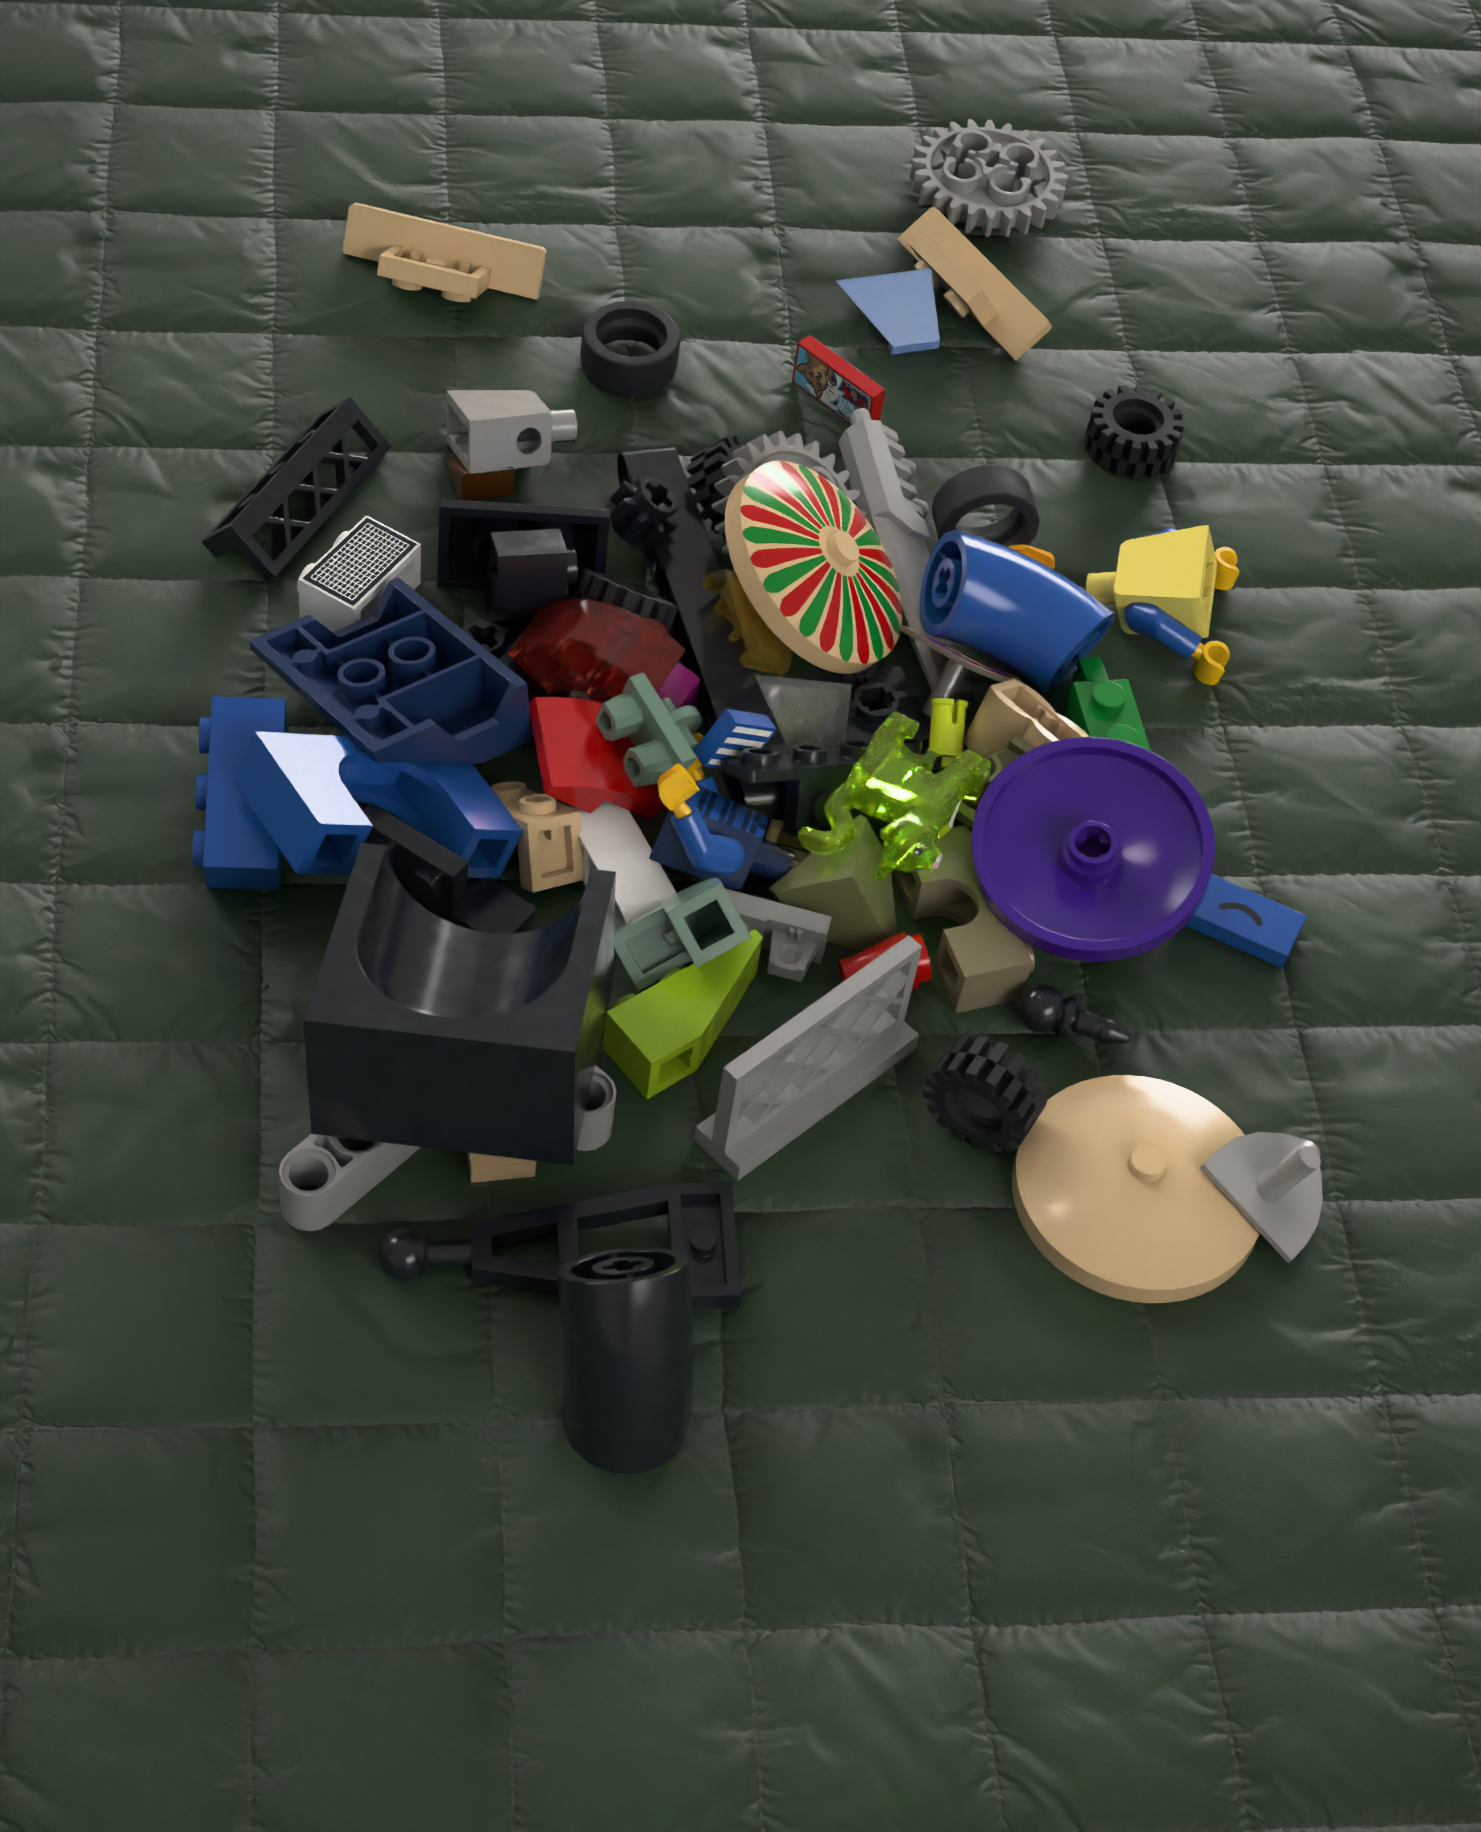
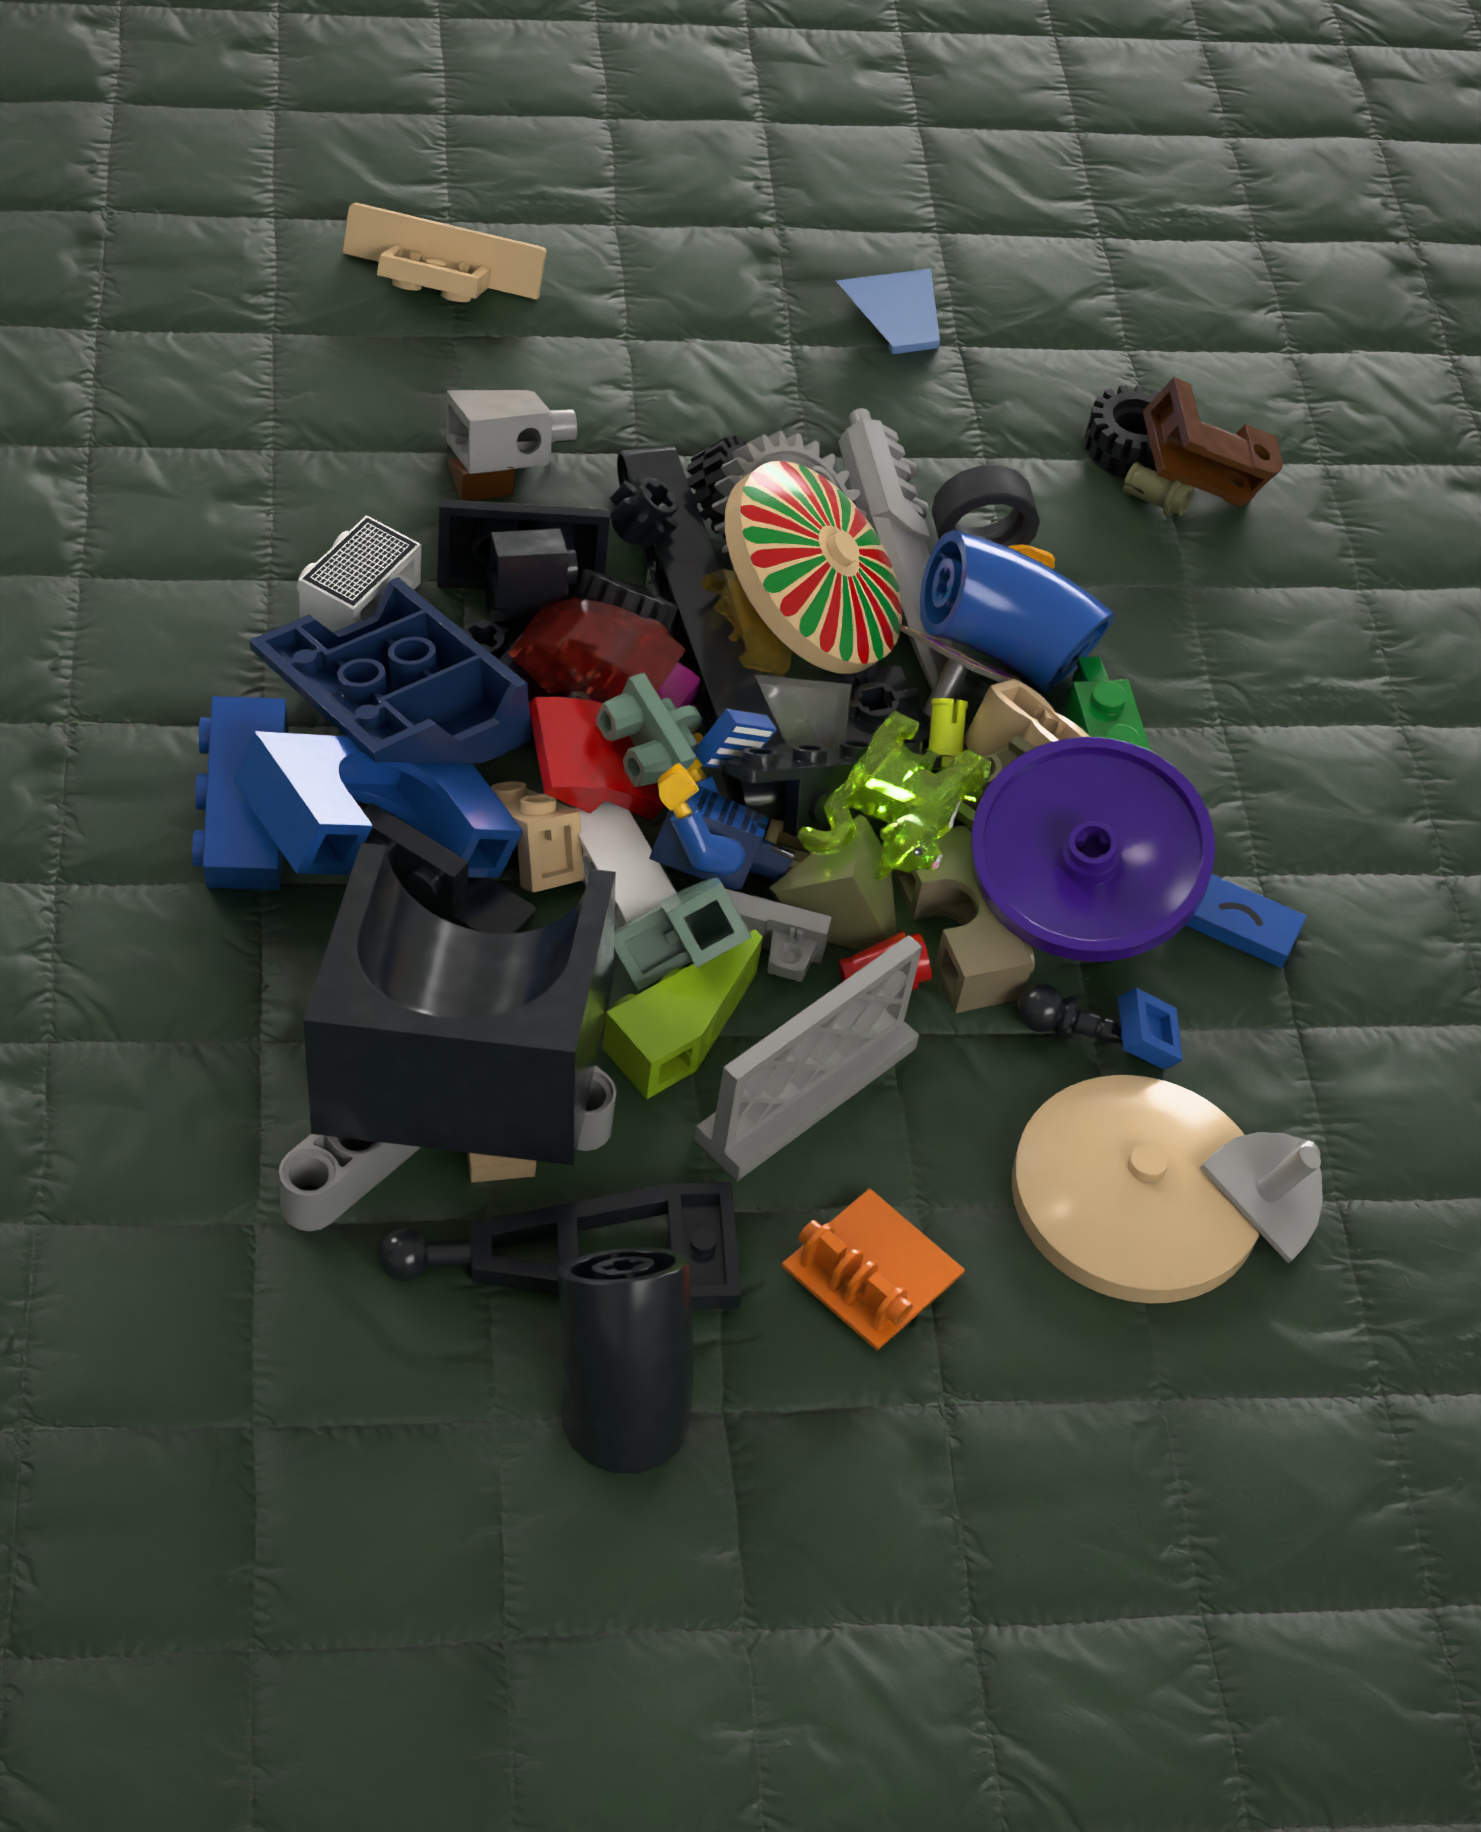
(284, 478): black fence -> none
(630, 322): black tyre -> none
(835, 381): tile -> none
(871, 1268): none -> orange hinge
(974, 283): tan bracket -> none
(985, 189): light grey gear -> none
(985, 1094): black tyre -> none
(1150, 1028): none -> blue plate
(1166, 494): none -> olive pin
(1168, 592): light yellow torso -> none
(1206, 454): none -> reddish brown piece

